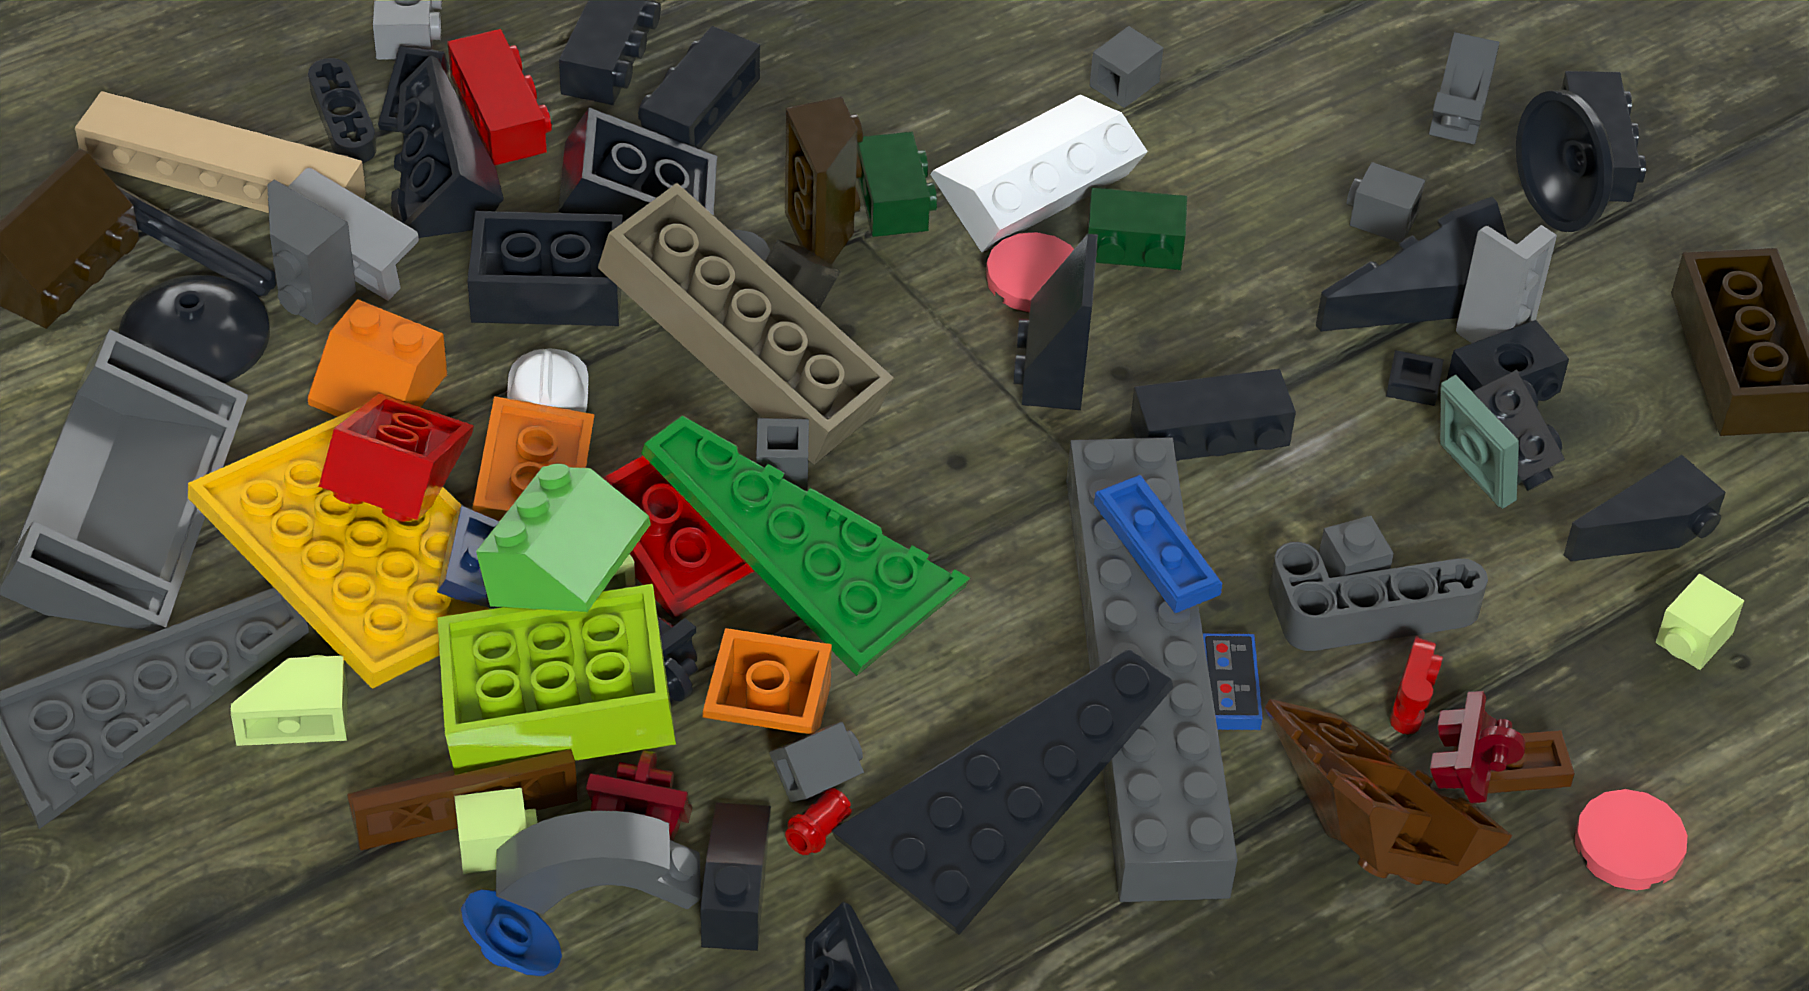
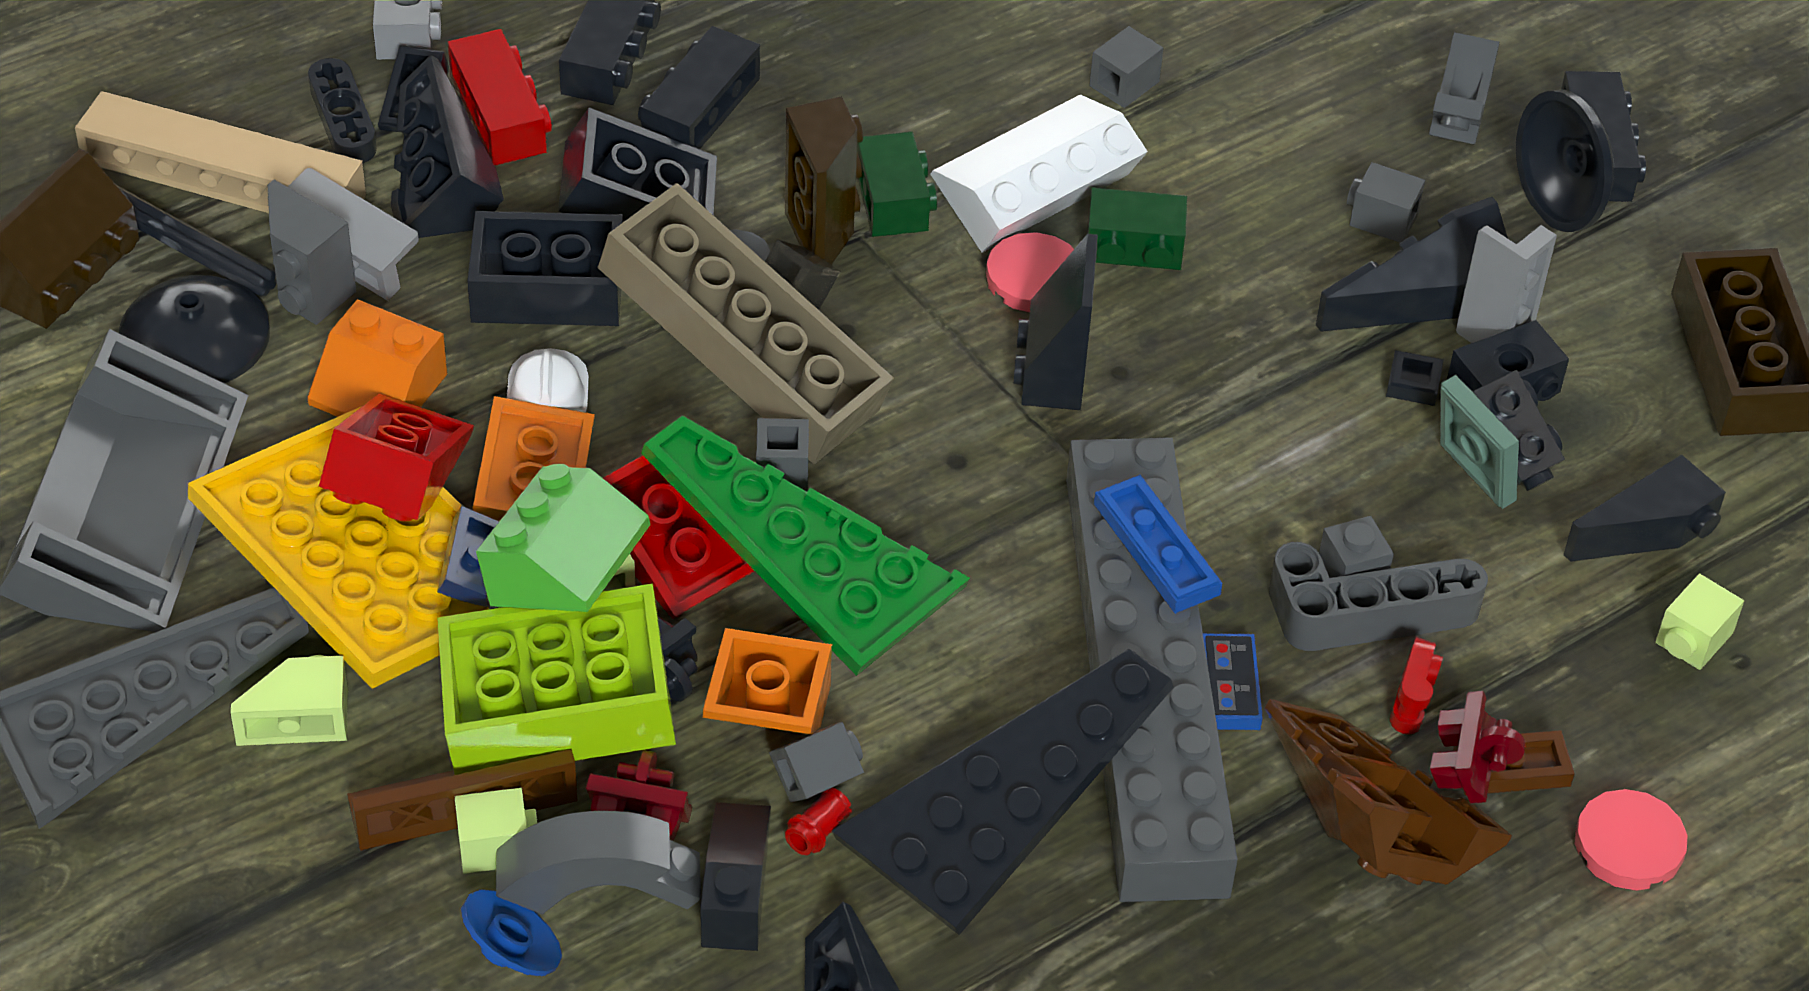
(1216, 414): black brick -> none

